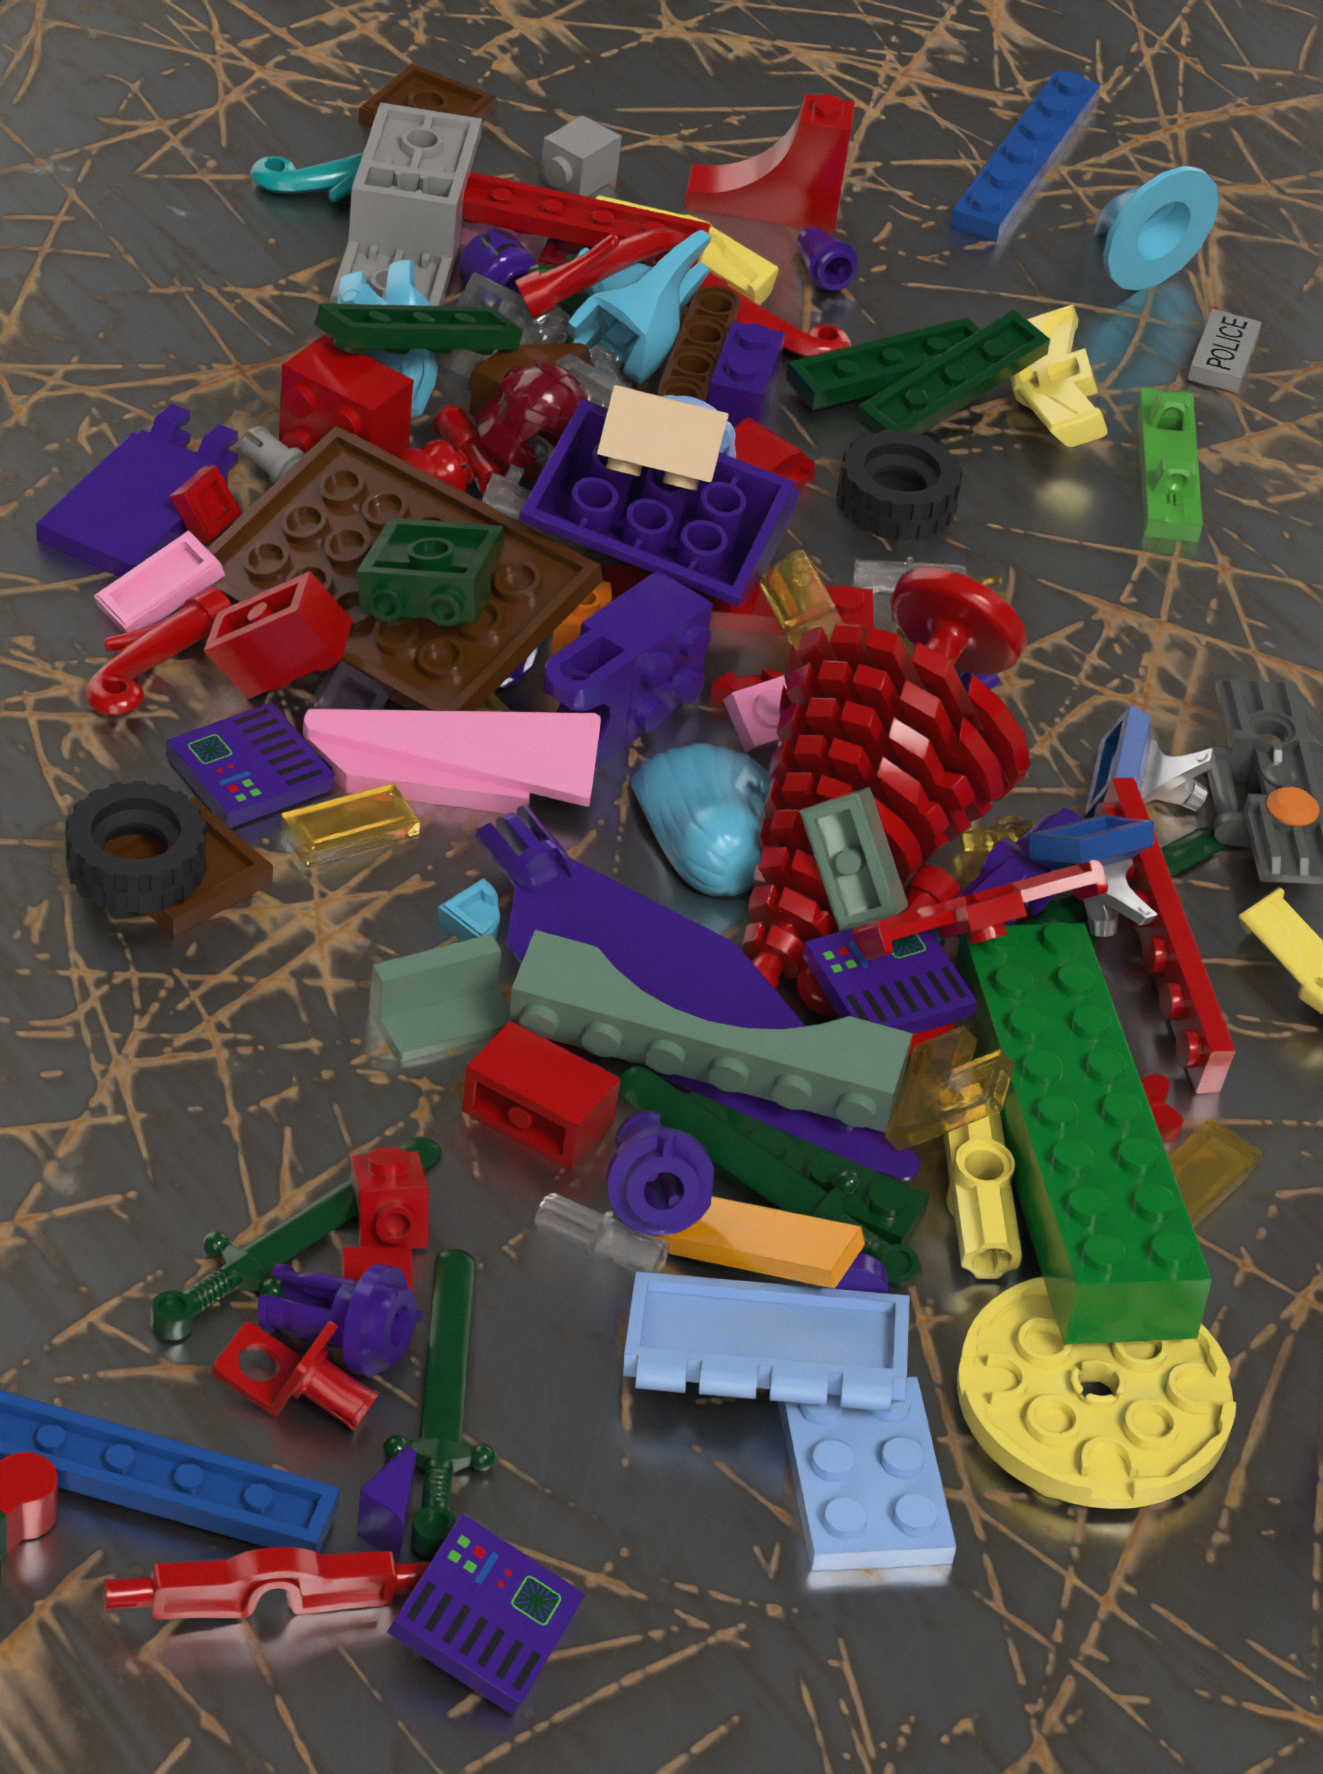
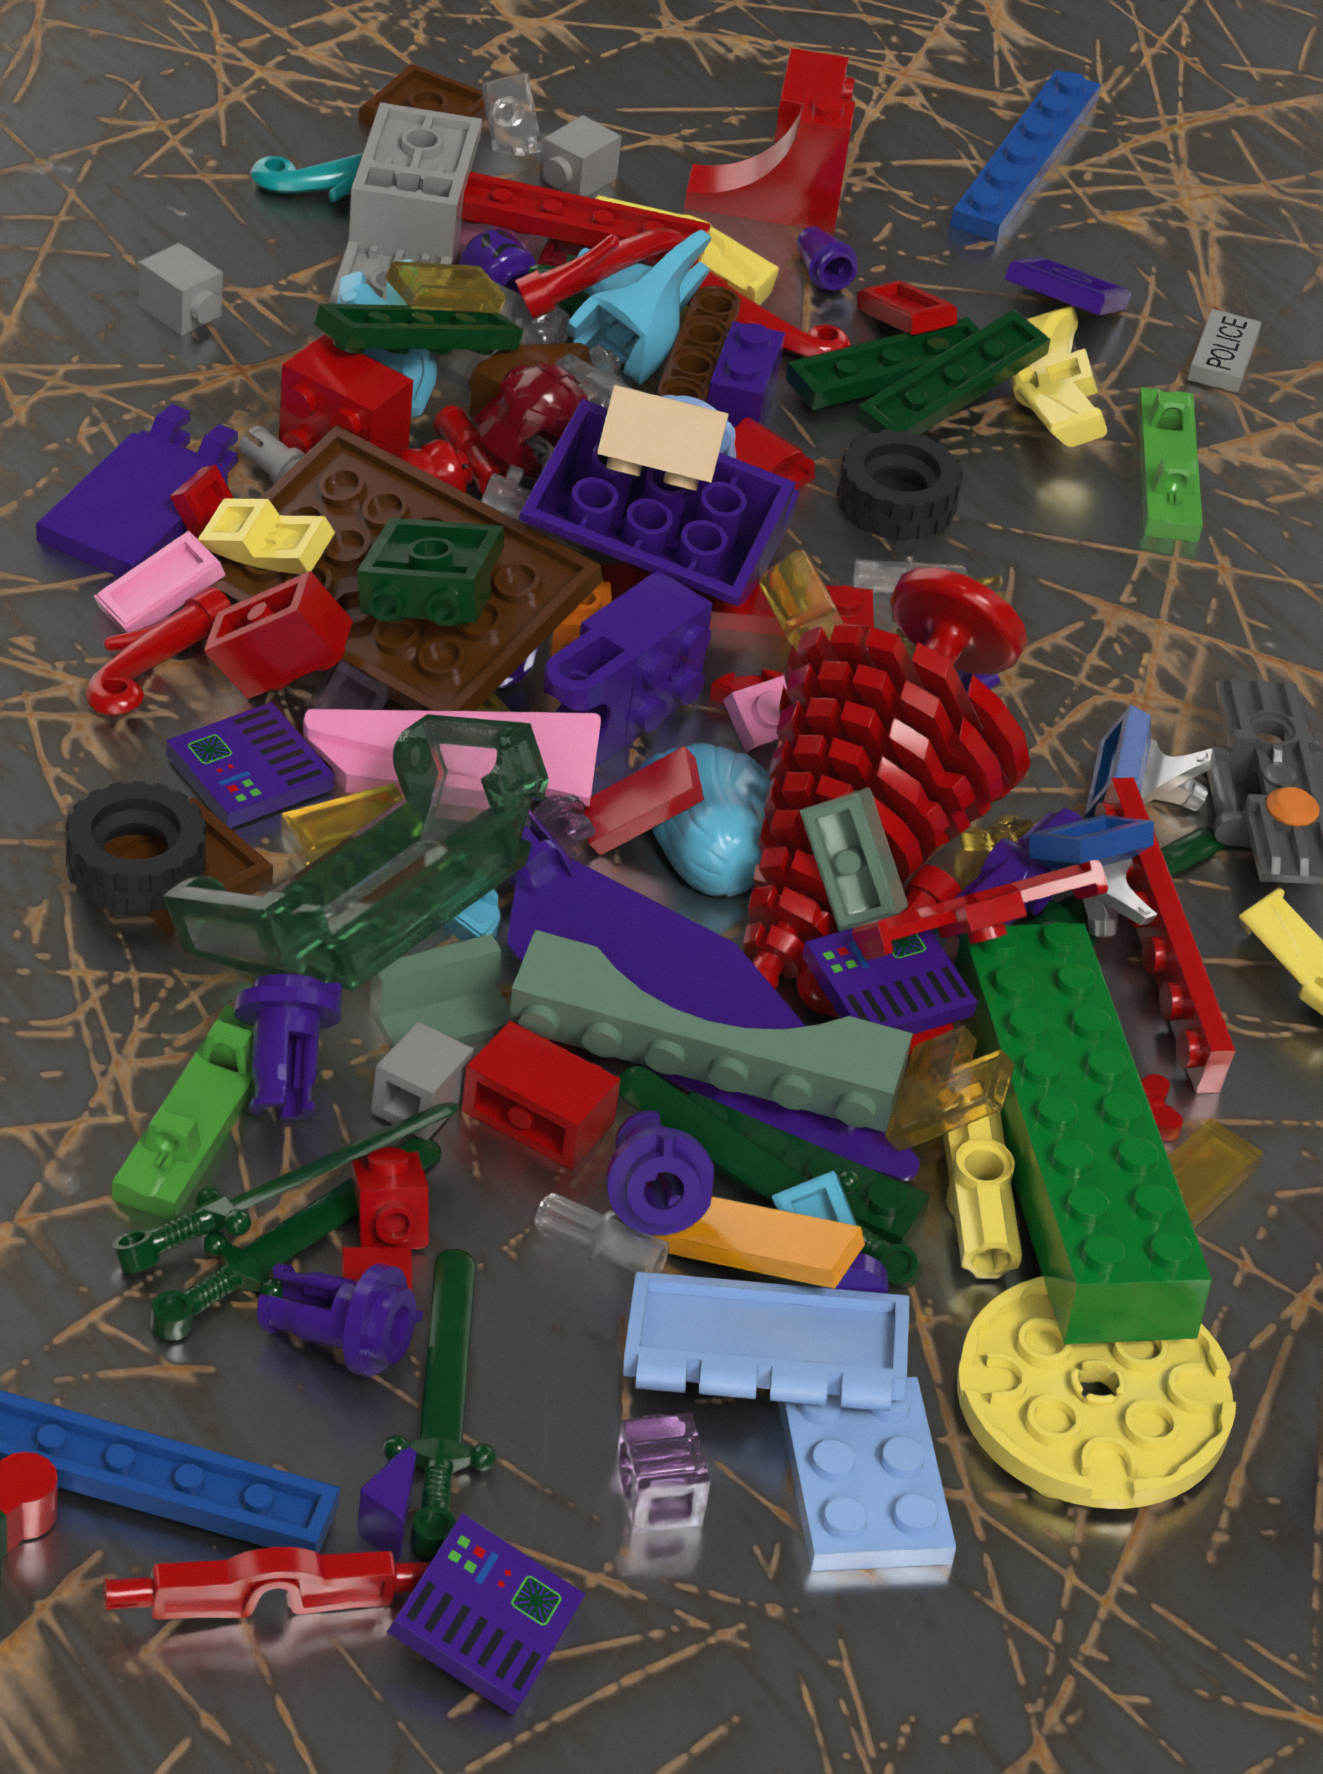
(180, 289): none -> light grey brick
(190, 1122): none -> bright green hinge
(214, 1212): none -> dark green sword
(260, 537): none -> light yellow slope
(287, 1024): none -> dark purple piece
(294, 1376): red bracket -> none
(396, 876): none -> clear green windscreen
(419, 1074): none -> light grey brick
(445, 287): none -> clear yellow tile
(512, 115): none -> clear bracket
(566, 821): none -> clear purple plate
(644, 800): none -> red tile
(662, 1472): none -> clear purple brick
(814, 75): none -> red brick
(817, 1198): none -> medium azure tile
(906, 307): none -> red tile
(1068, 285): none -> dark purple tile
(1157, 227): medium azure piece -> none

